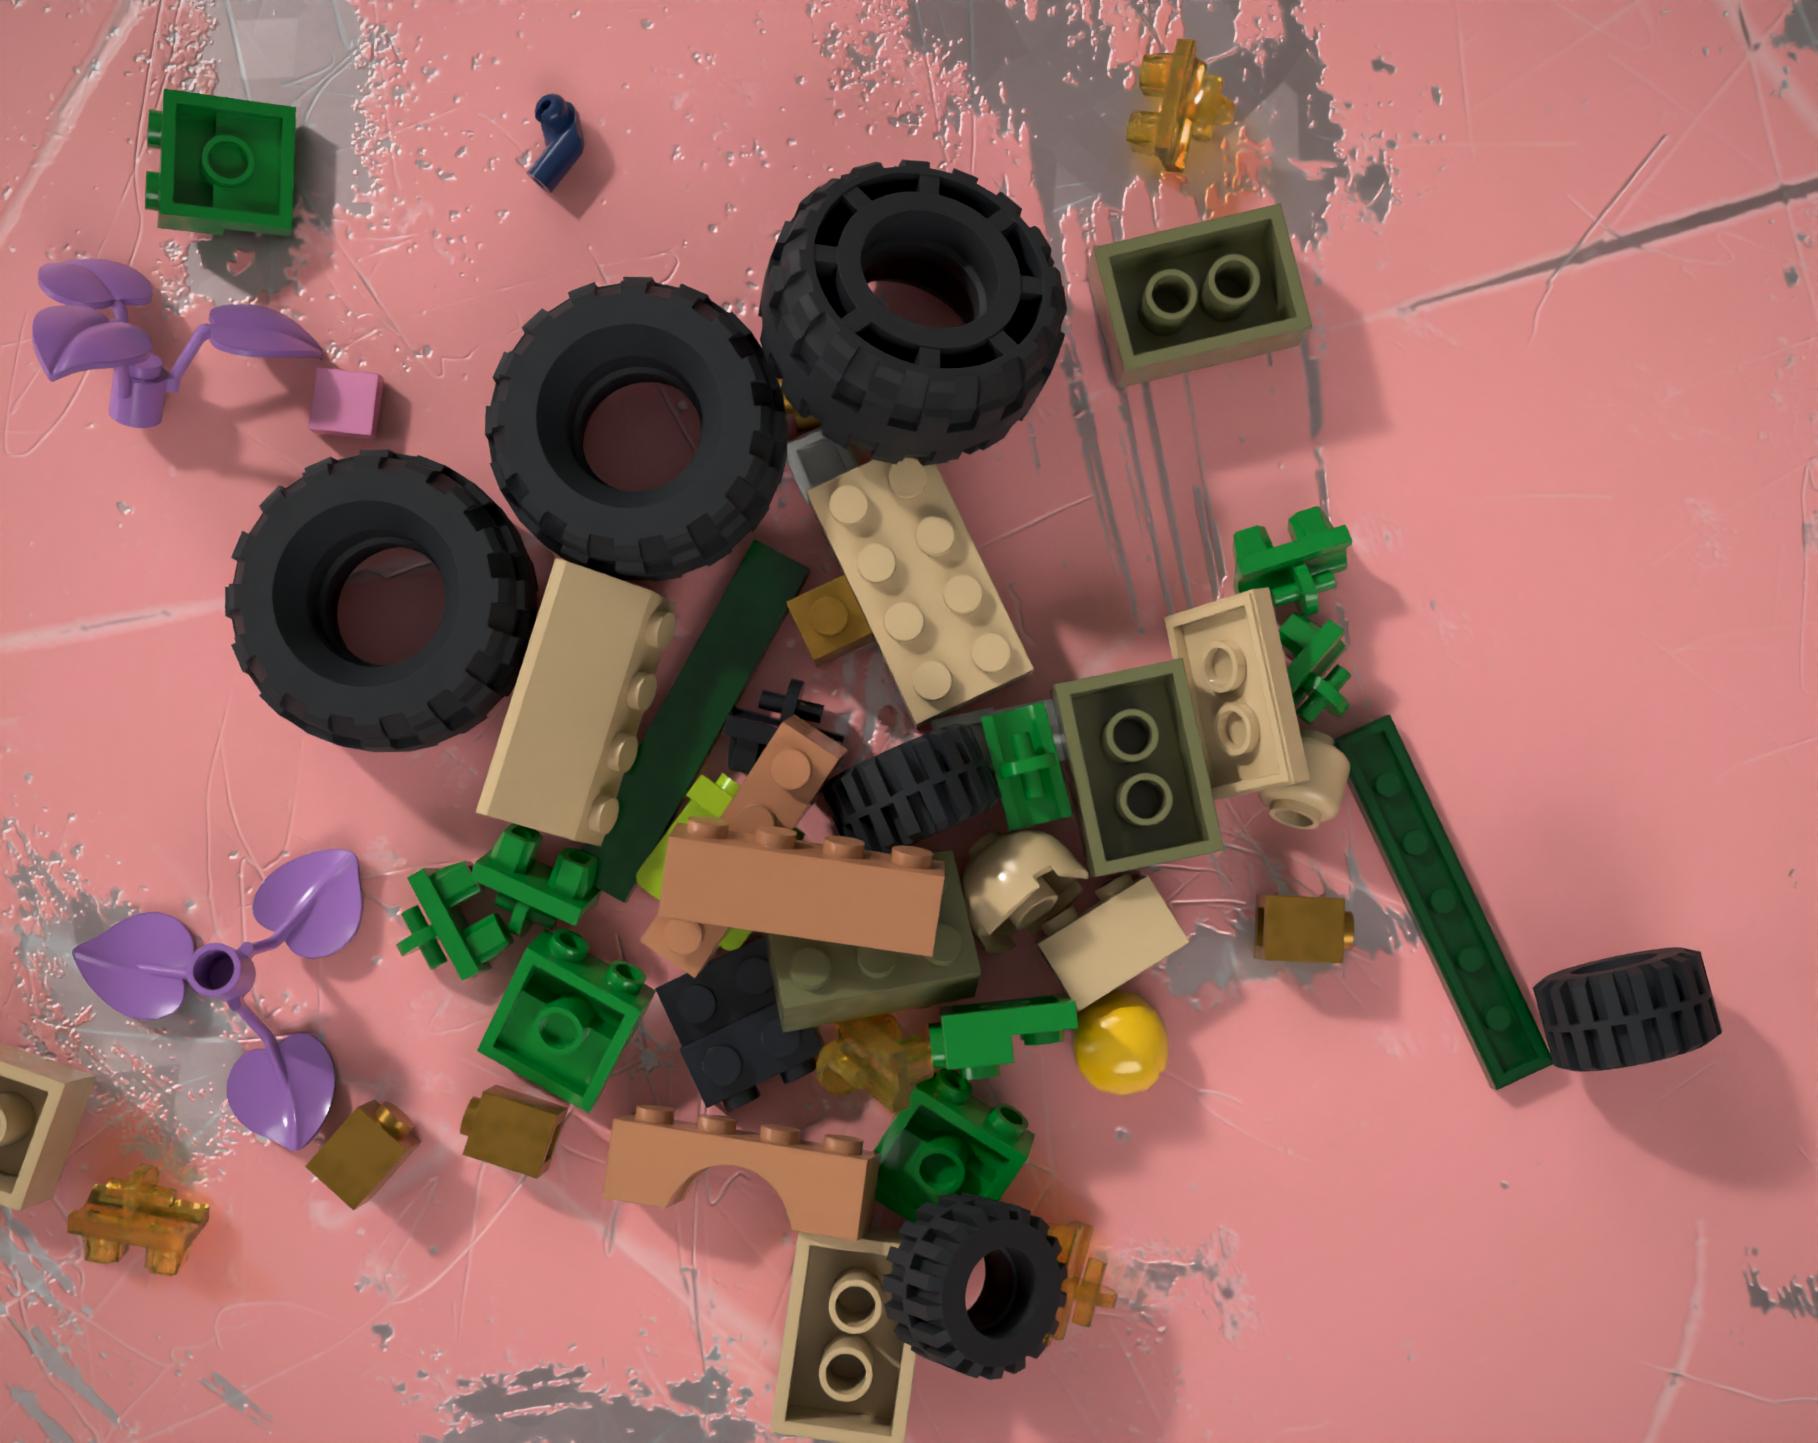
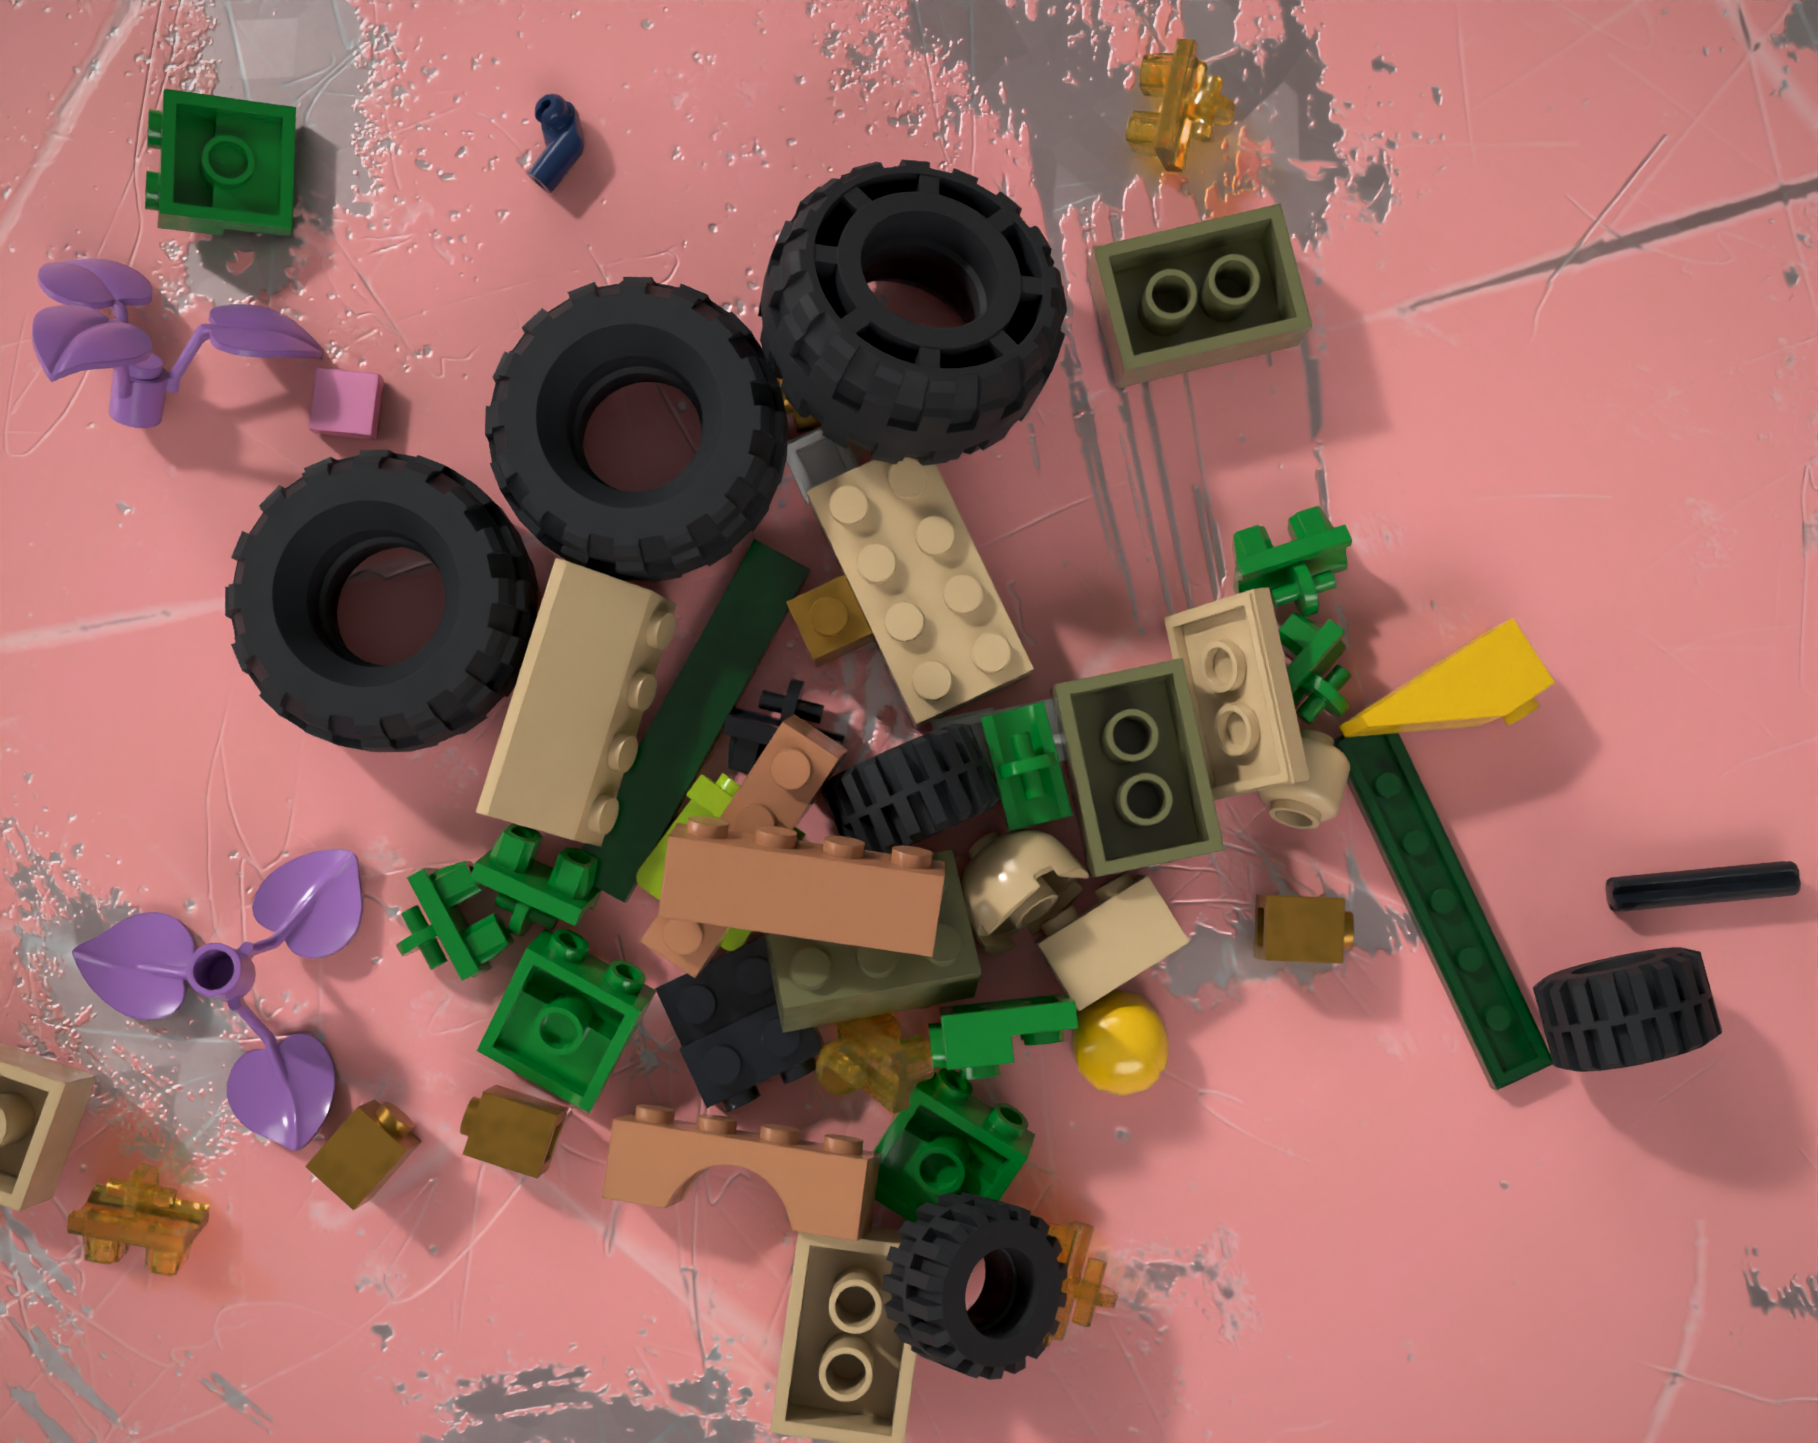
(1468, 688): none -> yellow slope
(1703, 886): none -> black axle

